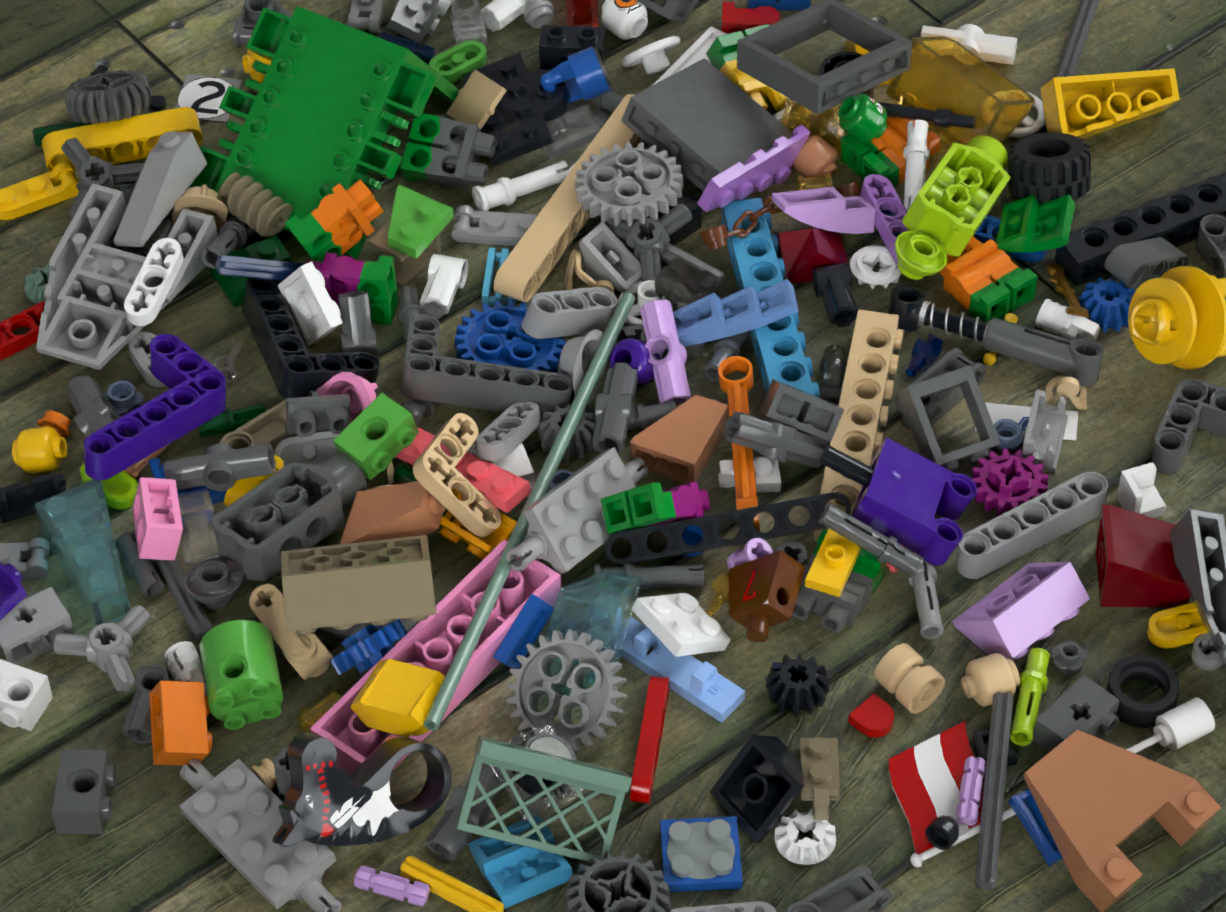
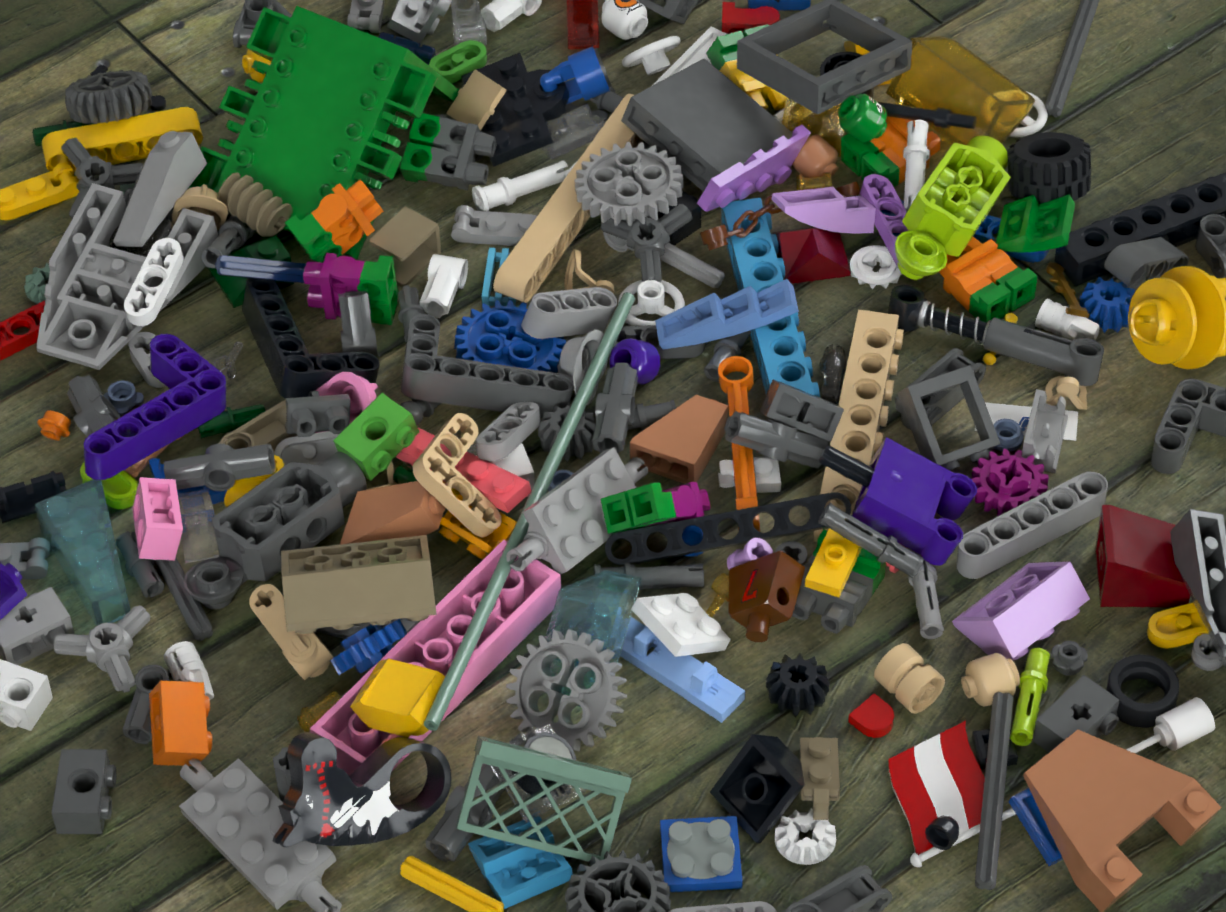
(39, 450): yellow head -> none
(205, 96): sticker -> none
(241, 673): bright green cylinder -> none
(266, 773): tan bush -> none
(310, 303): white plate -> none
(391, 886): lavender axle -> none
(416, 221): bright green wing -> none
(524, 631): blue tile -> none
(539, 13): light grey plate -> none
(561, 41): black brick -> none
(609, 259): light grey slope -> none
(650, 739): red beam -> none
(661, 334): lavender piece -> none
(679, 279): clear smoke plate -> none
(835, 288): black piece -> none
(924, 354): clear blue piece -> none
(971, 791): lavender axle -> none
(985, 46): white piece -> none
(1106, 101): yellow wedge -> none
(1138, 491): white panel -> none

